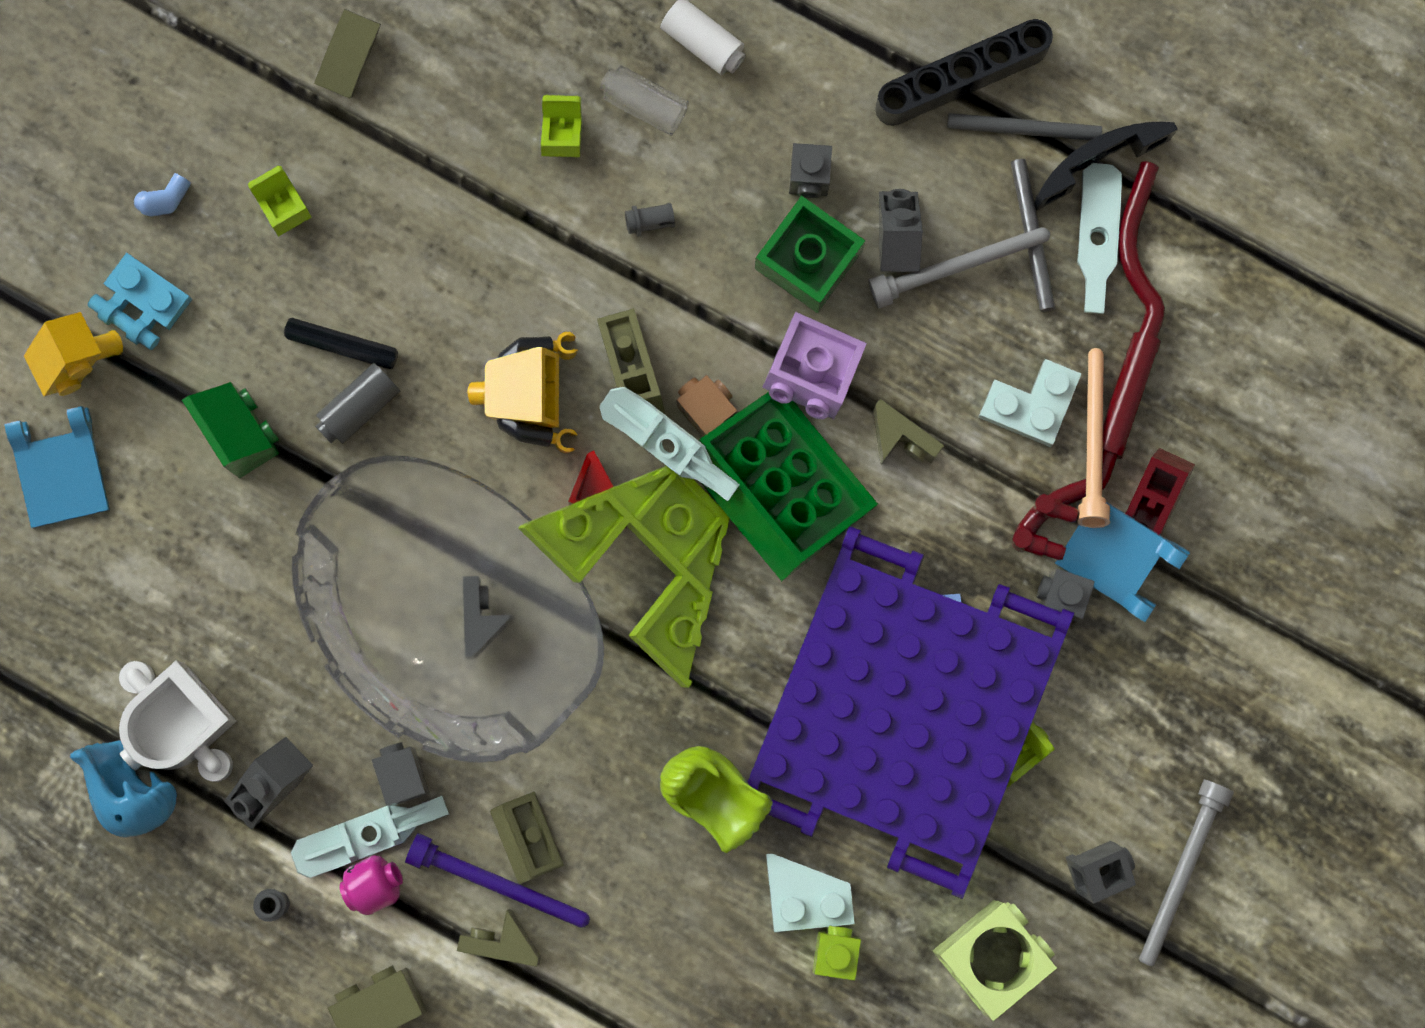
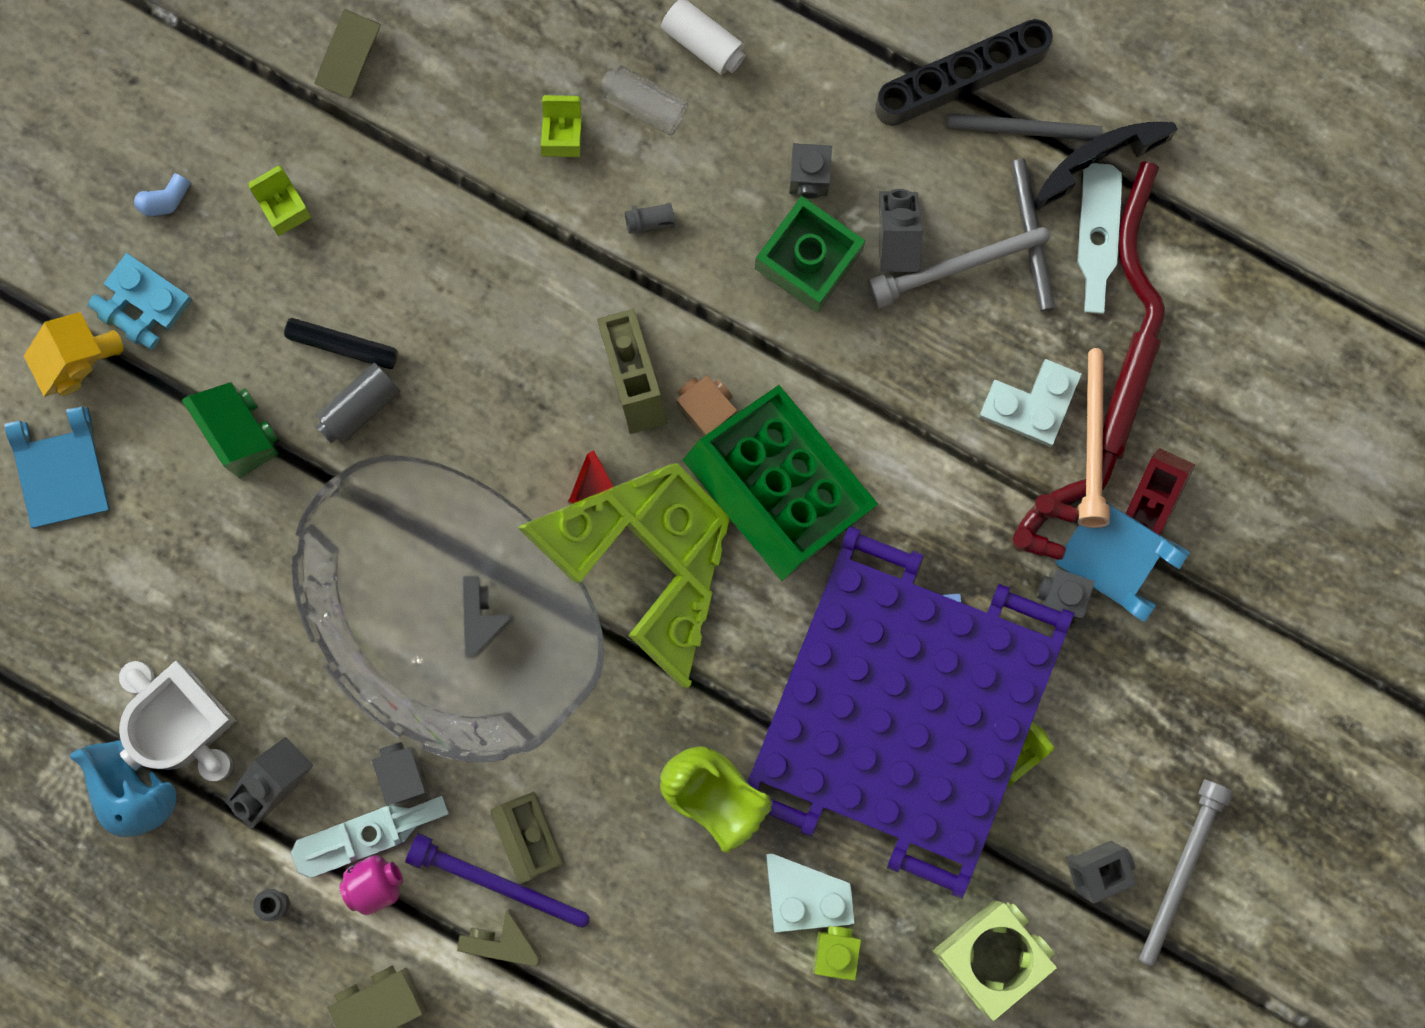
(524, 390): yellow torso -> none
(649, 429): light aqua piece -> none
(814, 367): lavender plate -> none
(895, 427): olive slope -> none

